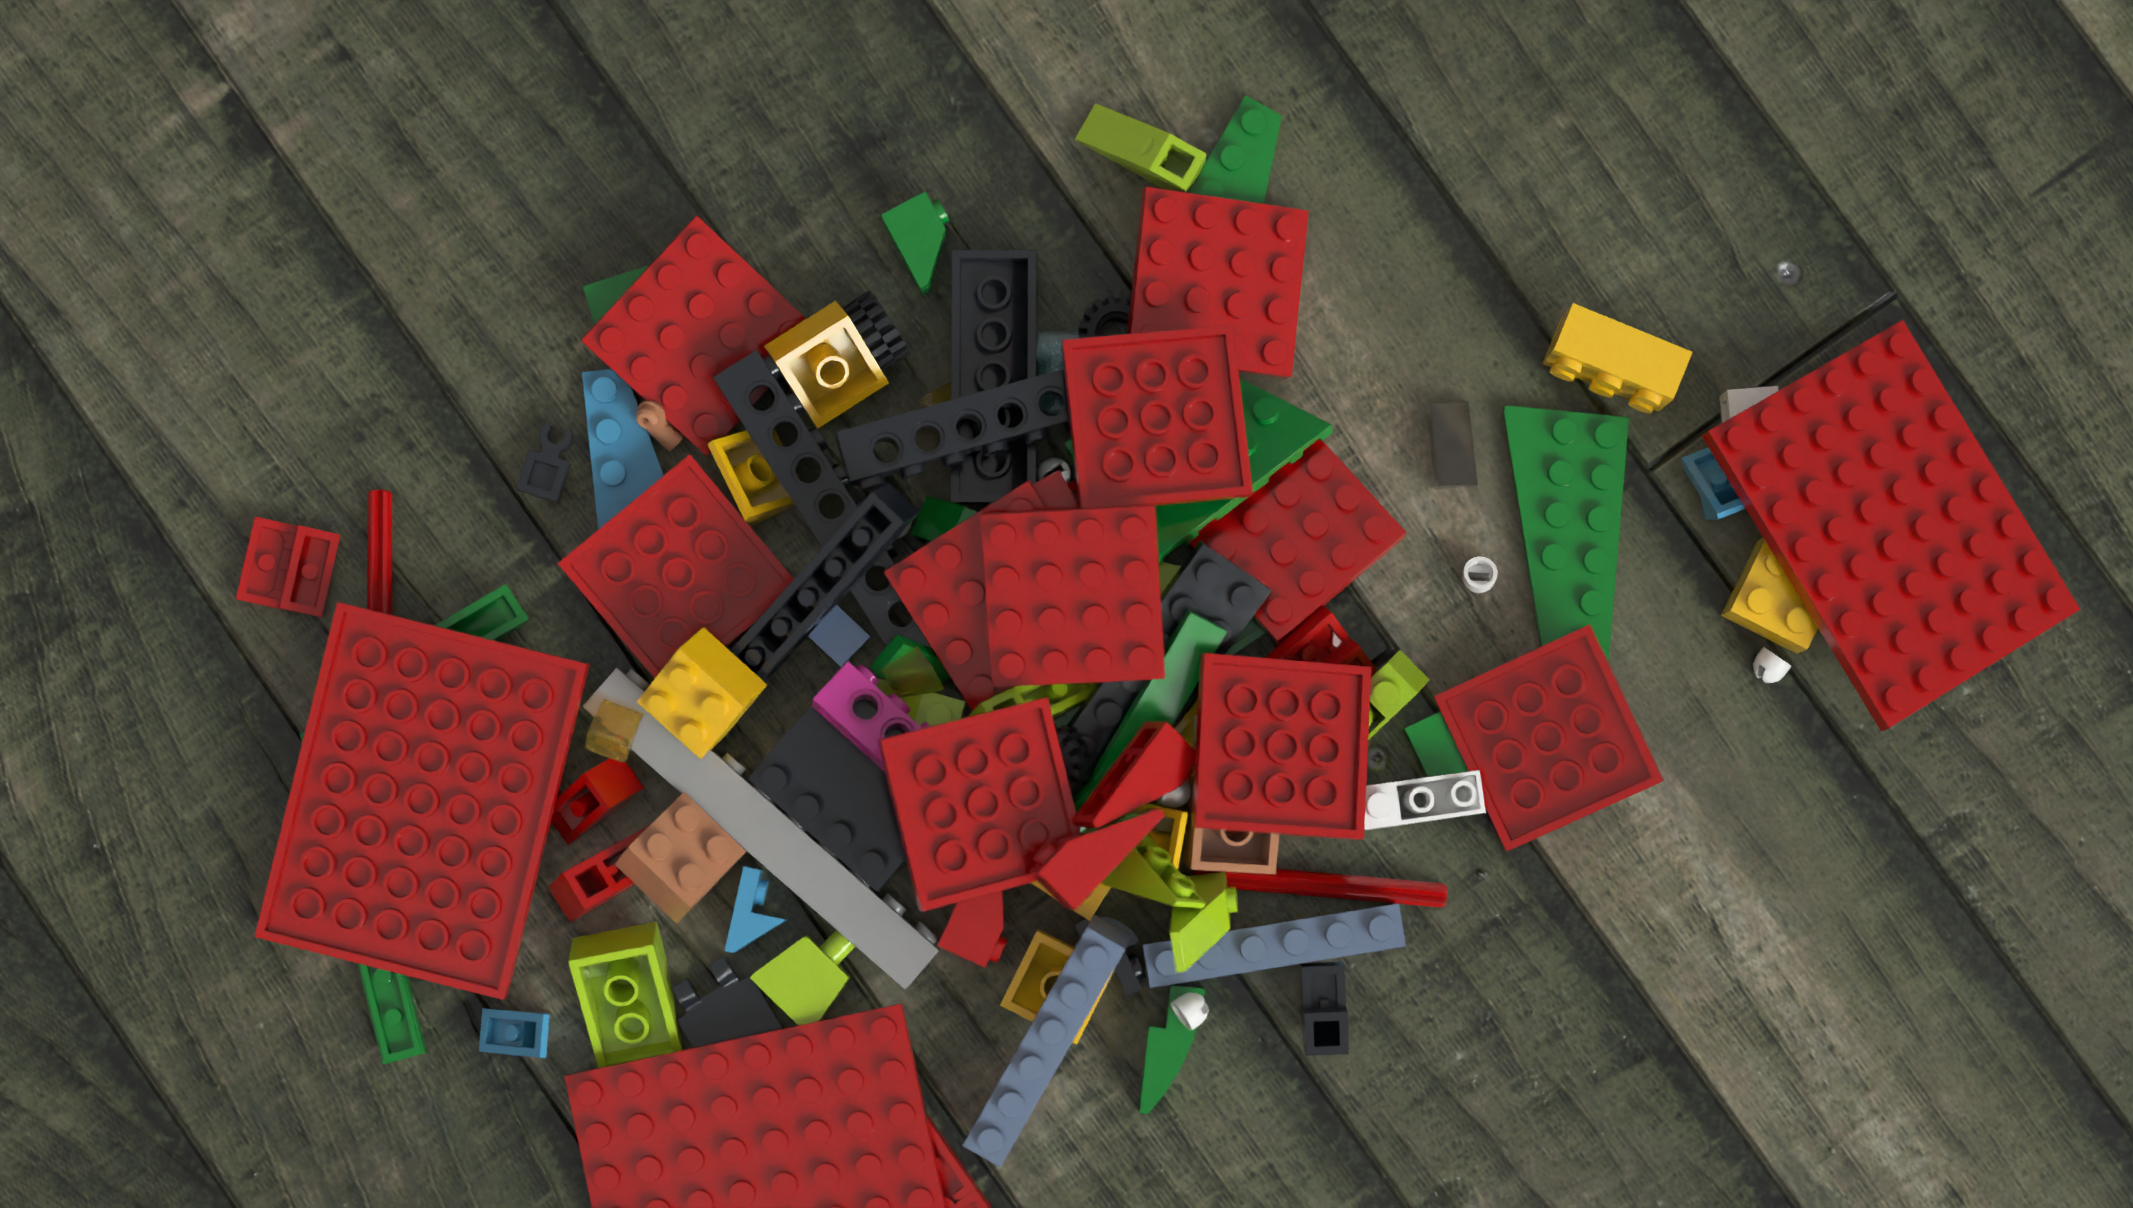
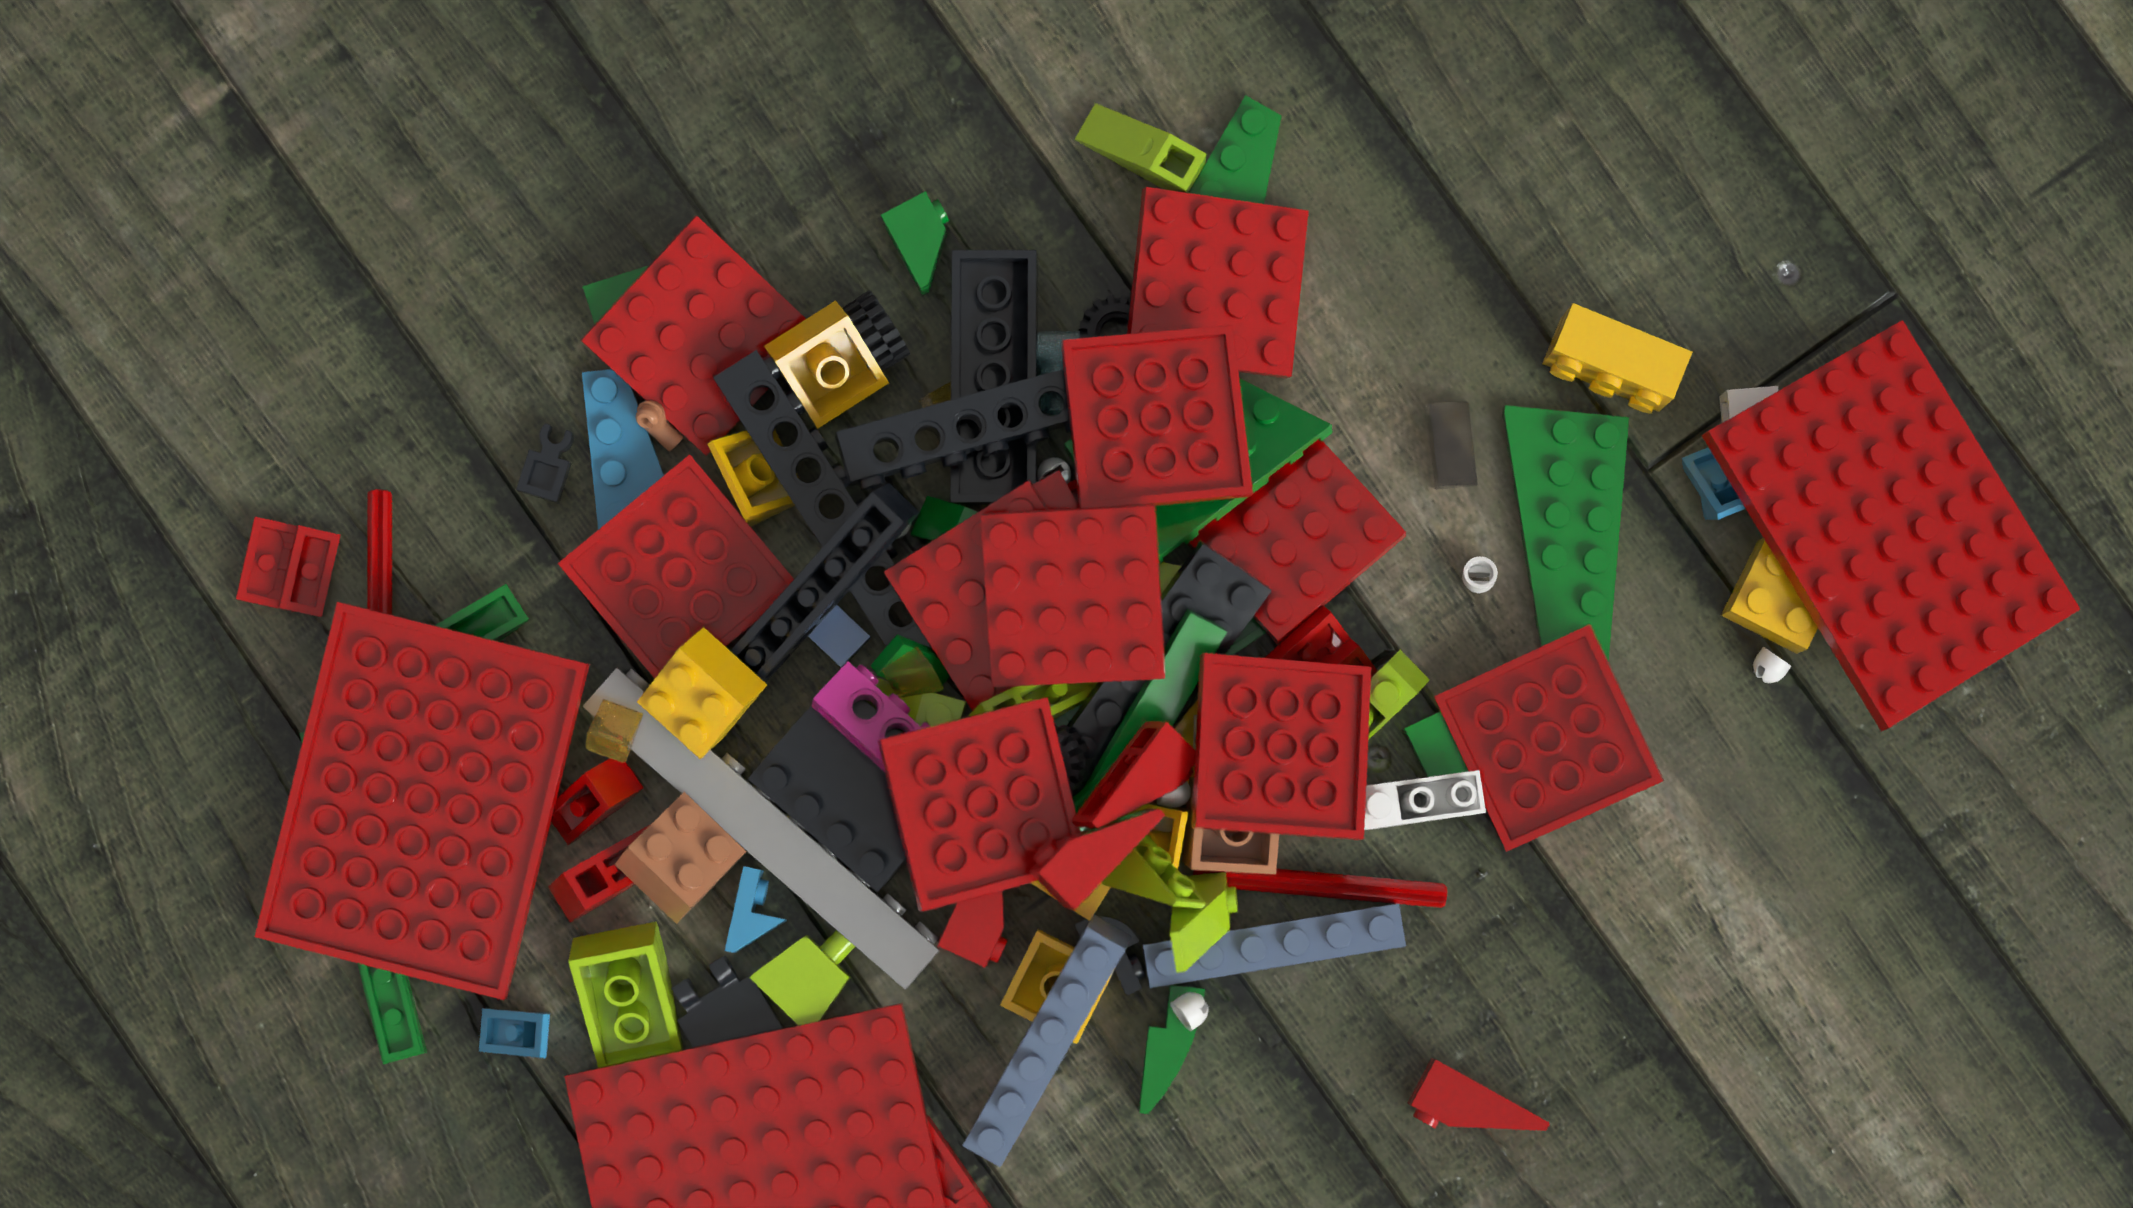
(1324, 1008): black brick -> none
(1462, 1102): none -> red slope

